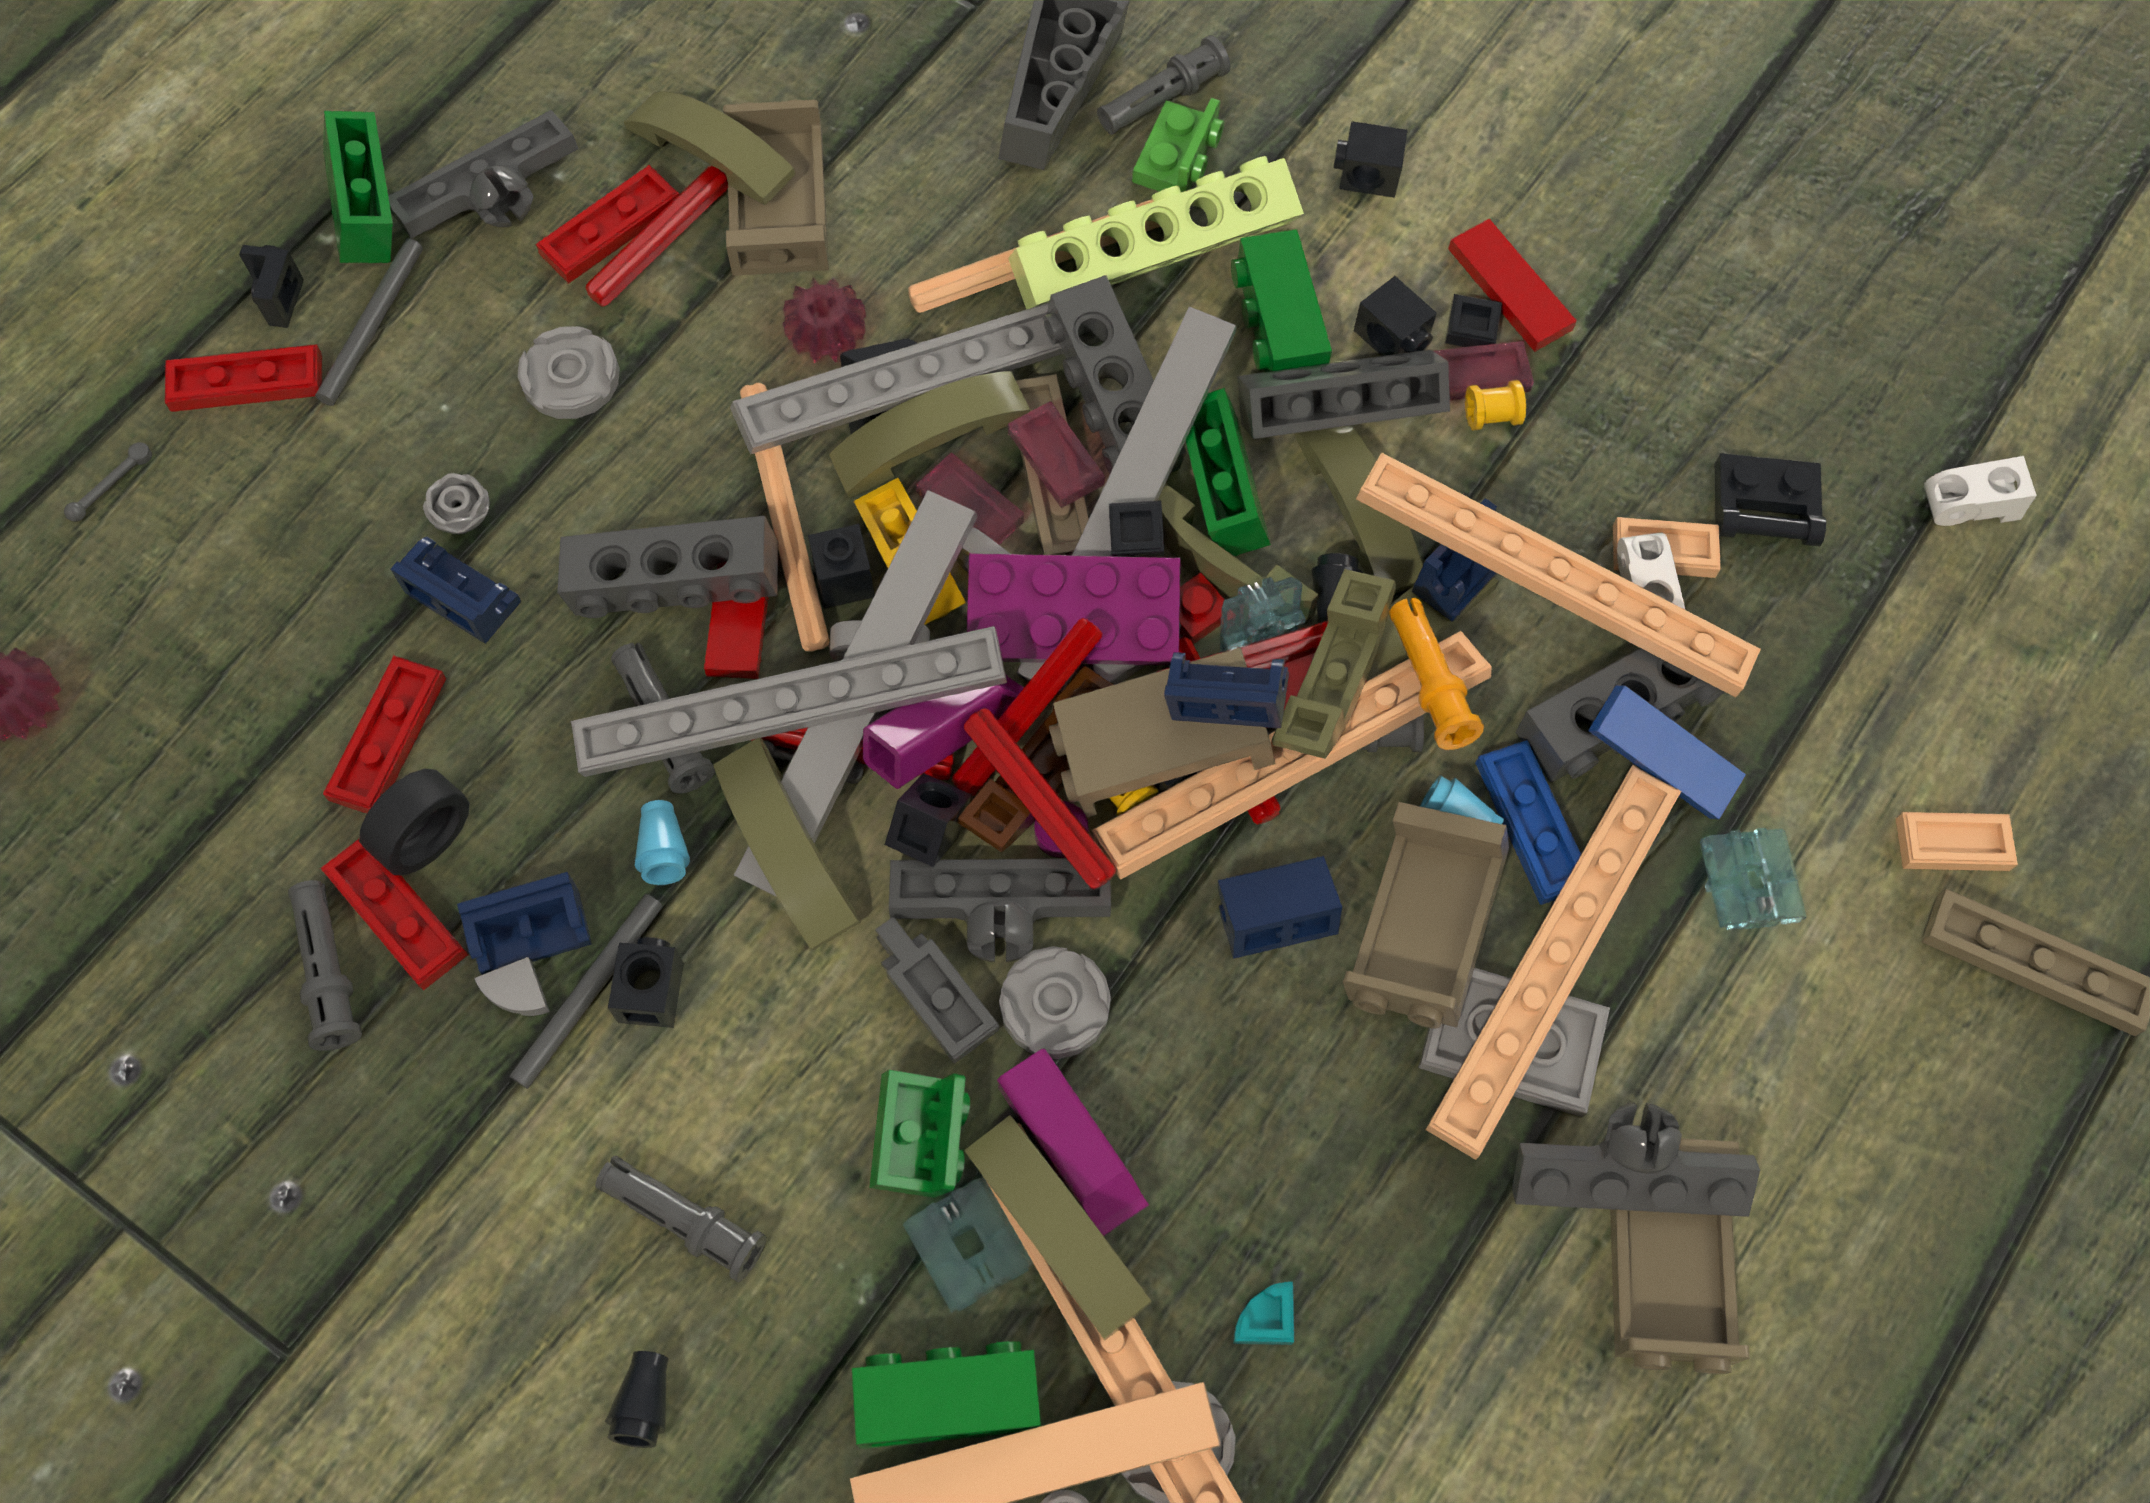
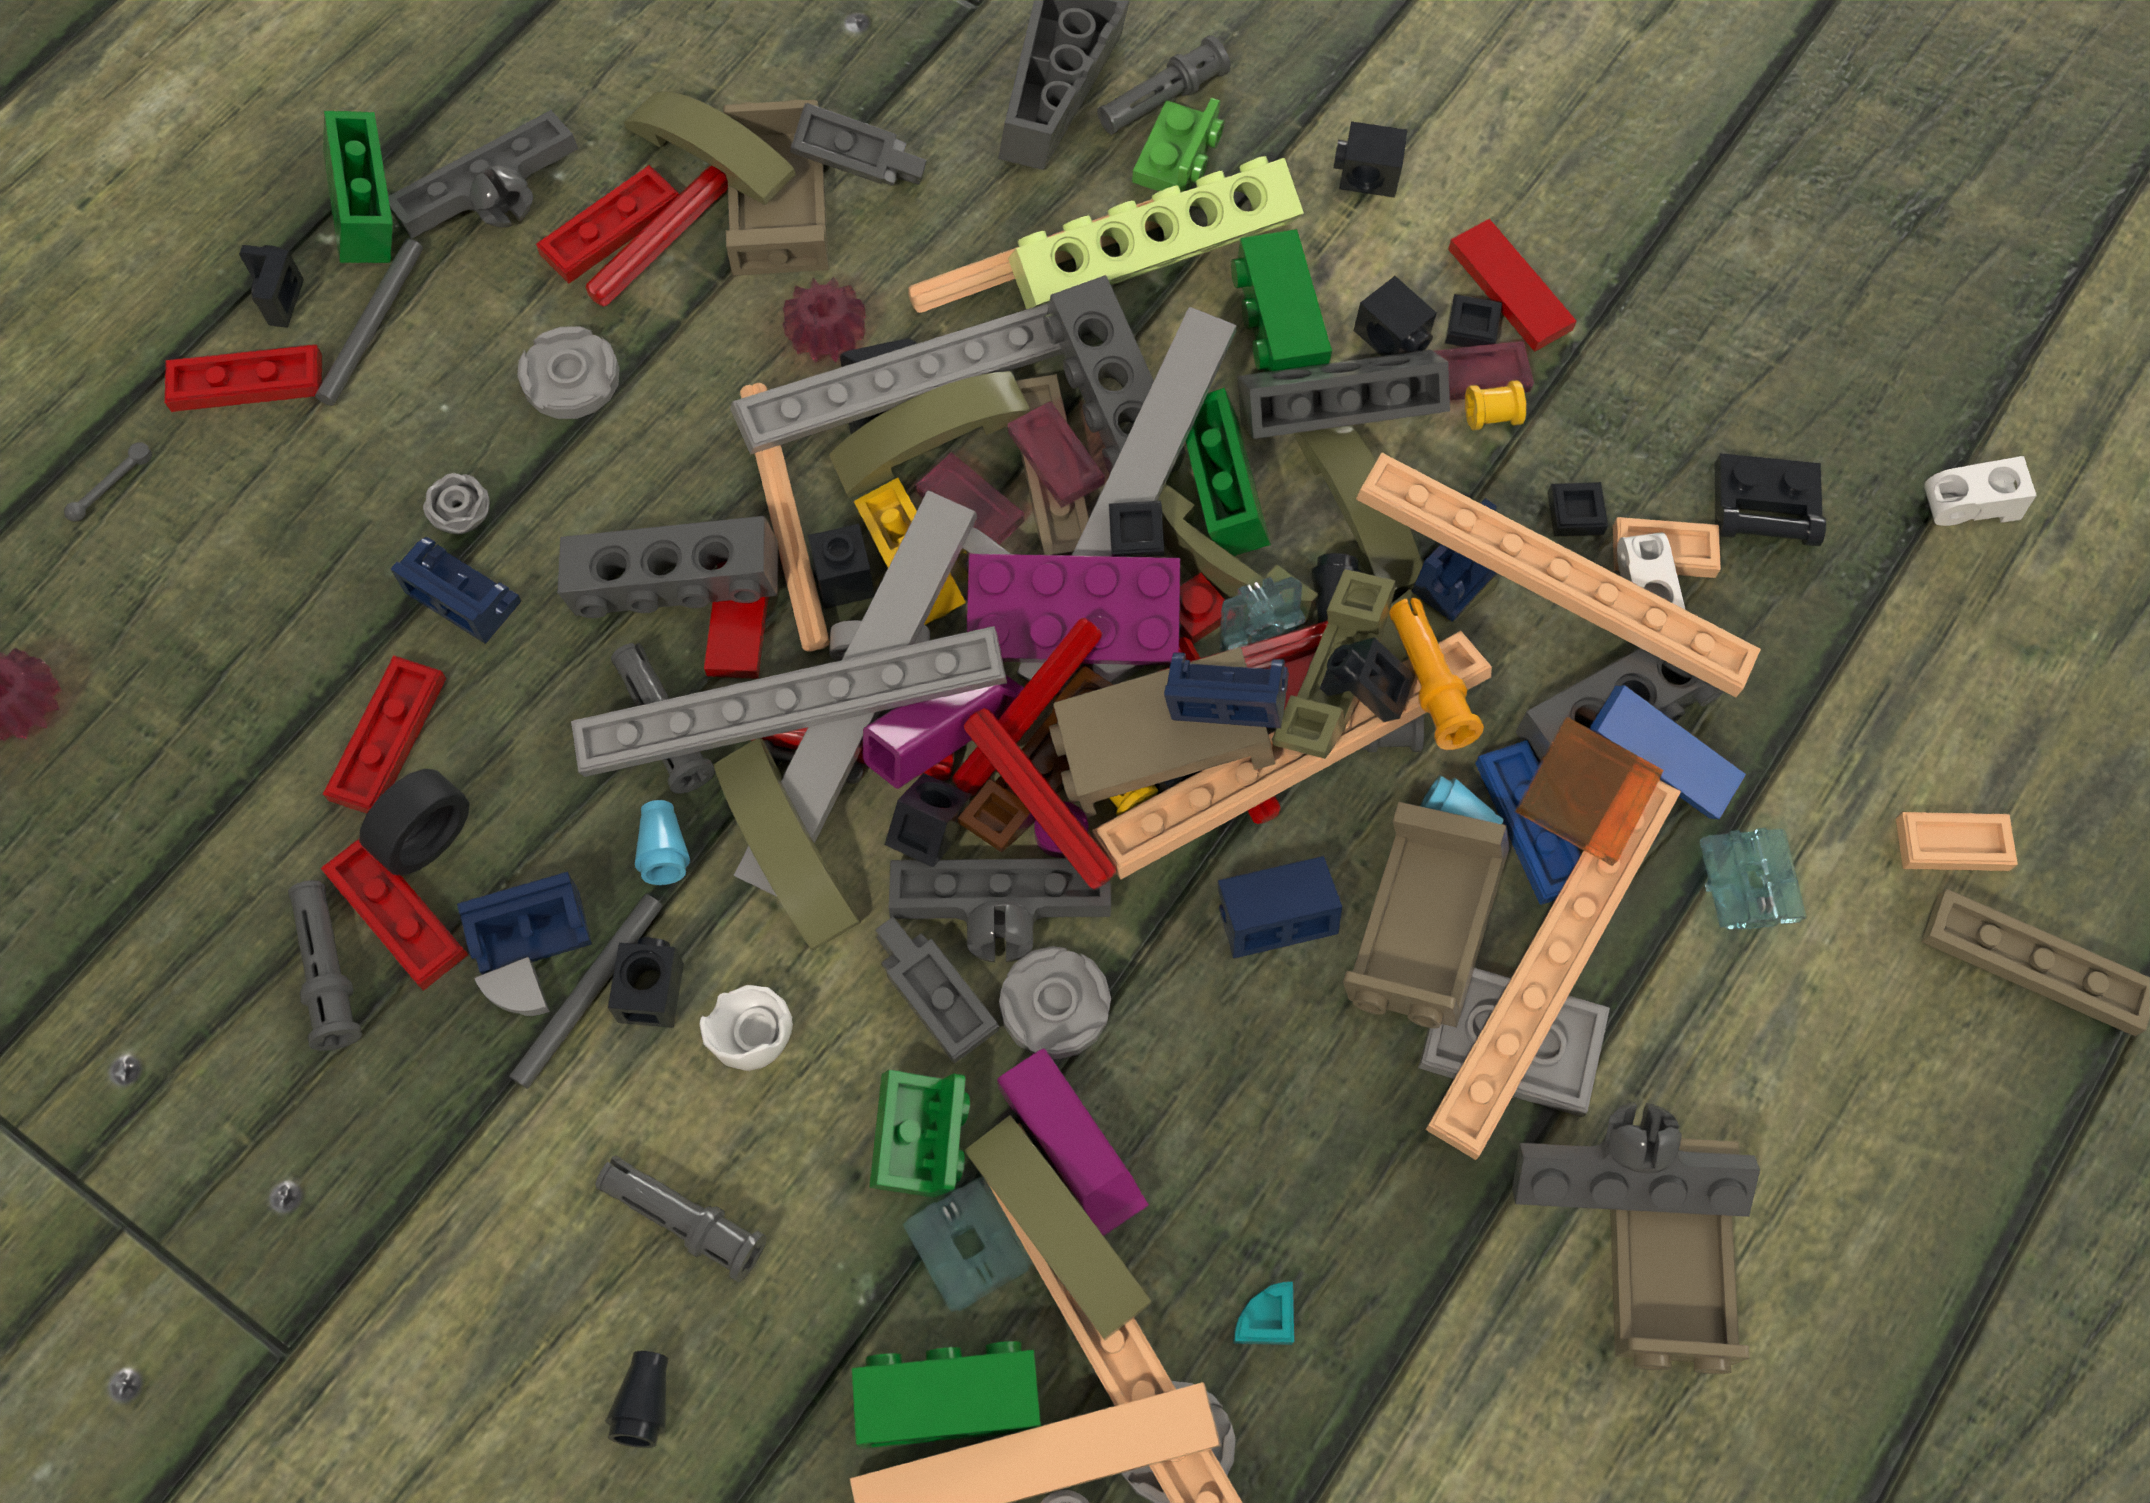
(747, 1027): none -> white hair
(854, 147): none -> dark grey hinge
(1371, 676): none -> black bracket
(1577, 509): none -> black tile
(1589, 791): none -> clear orange tile

